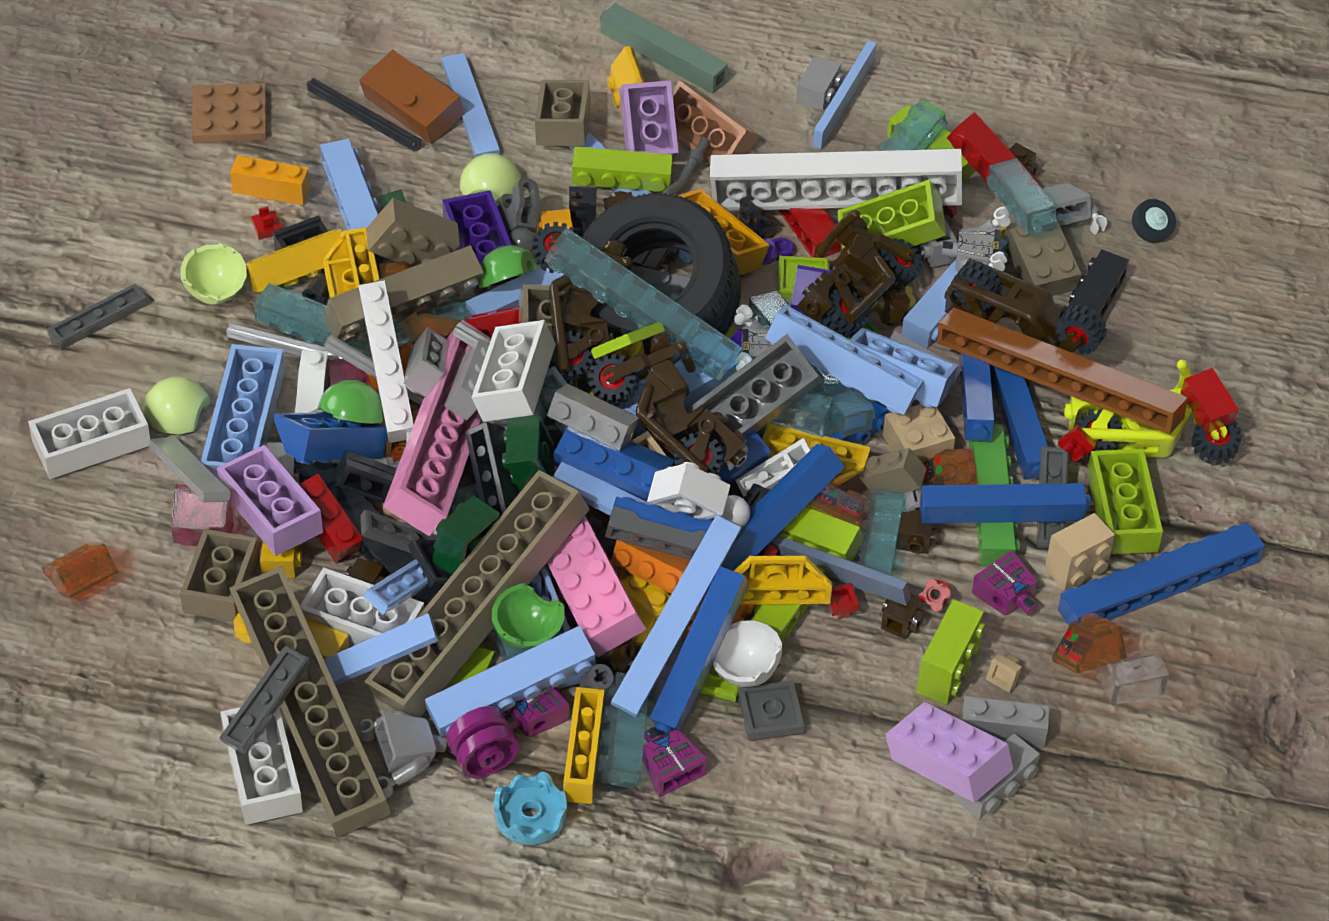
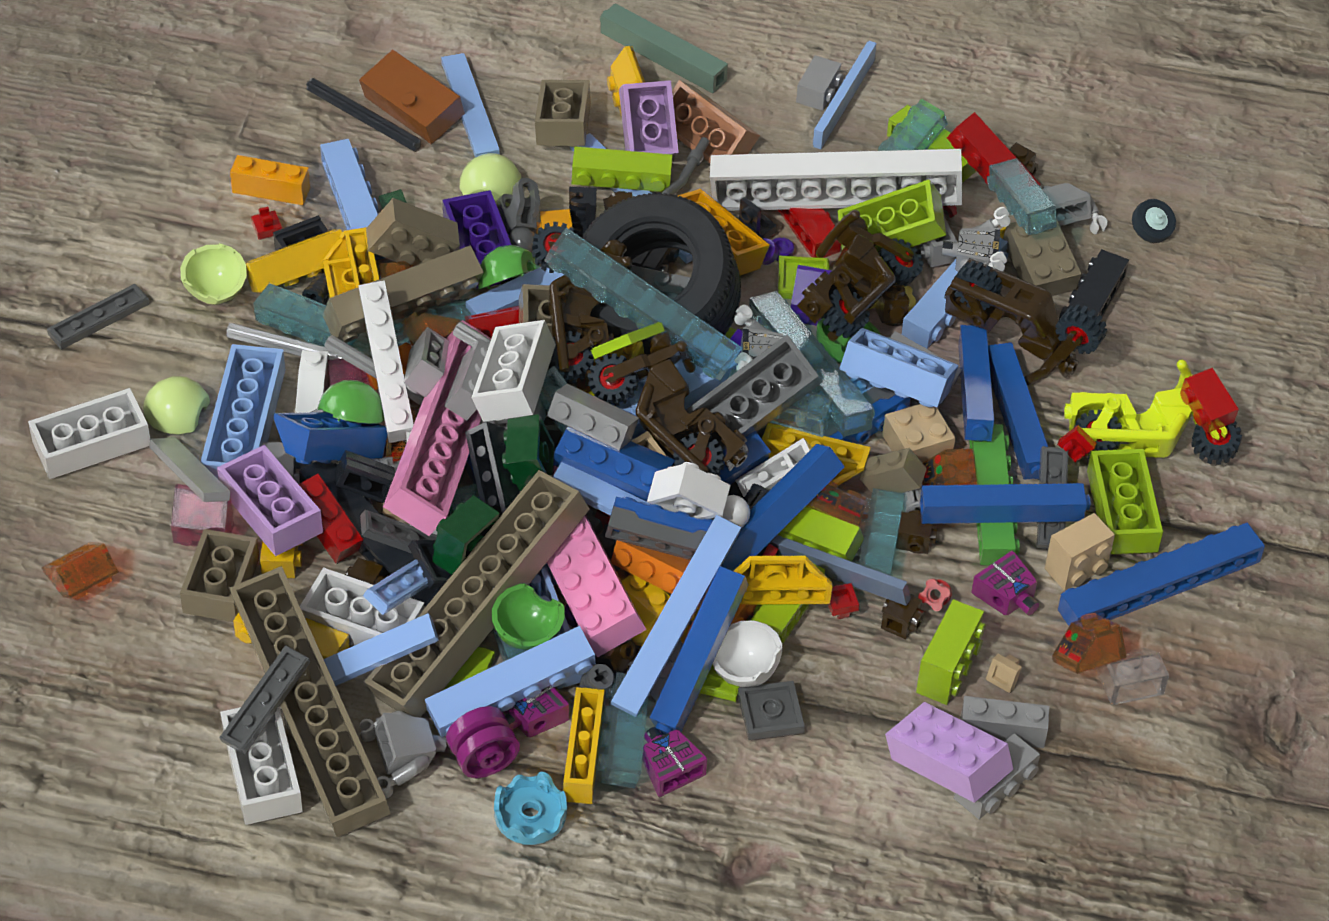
(229, 112): medium nougat plate -> none
(846, 360): light blue brick -> none
(1062, 370): dark orange brick -> none

